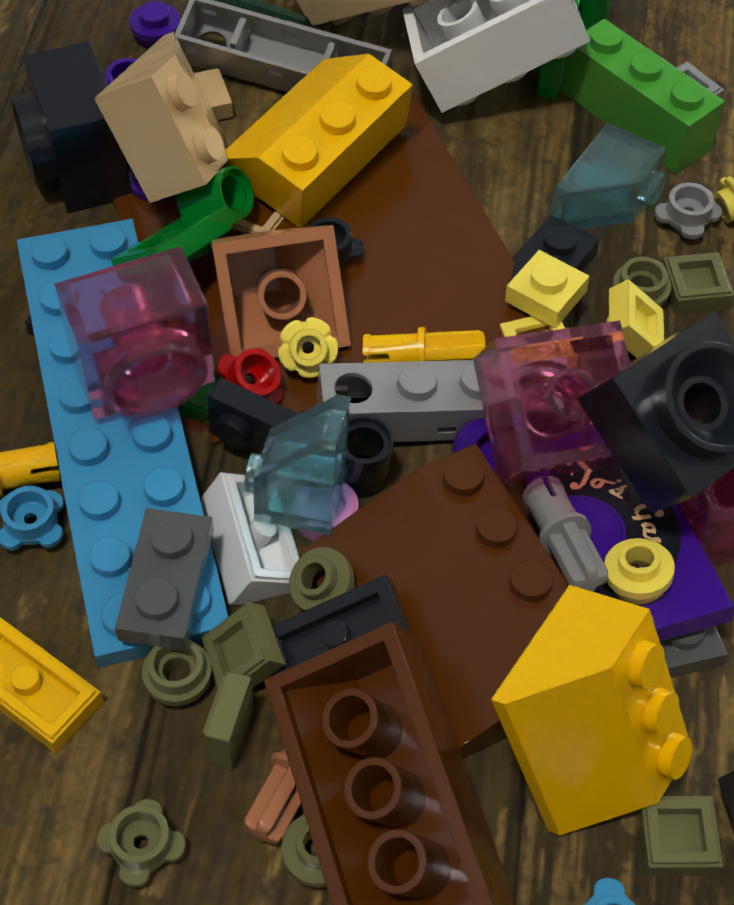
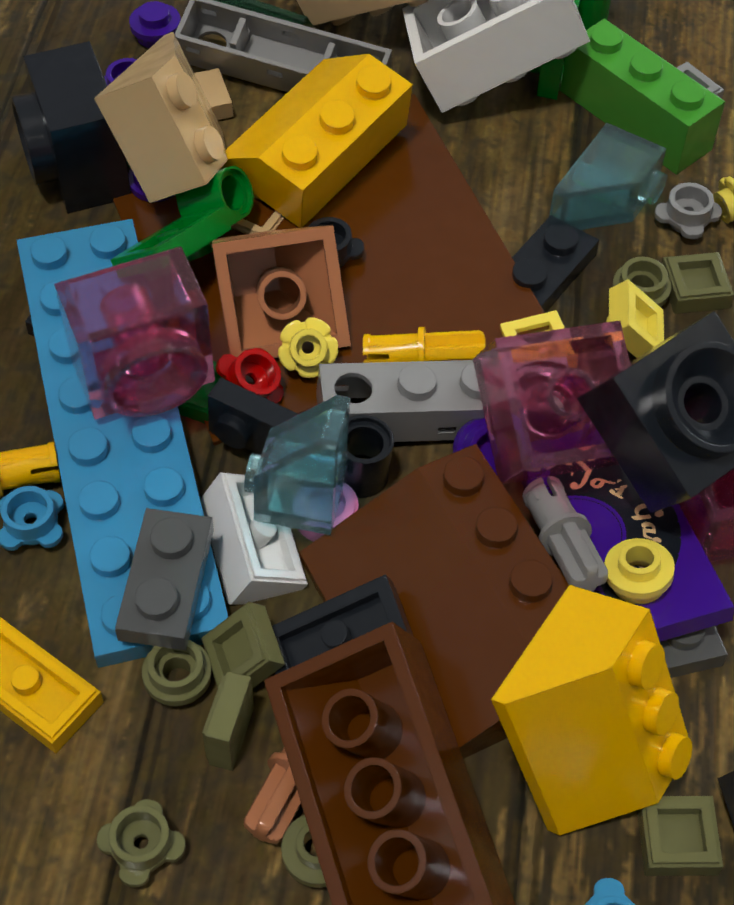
(338, 577): olive plate -> none
(547, 288): light yellow plate -> none

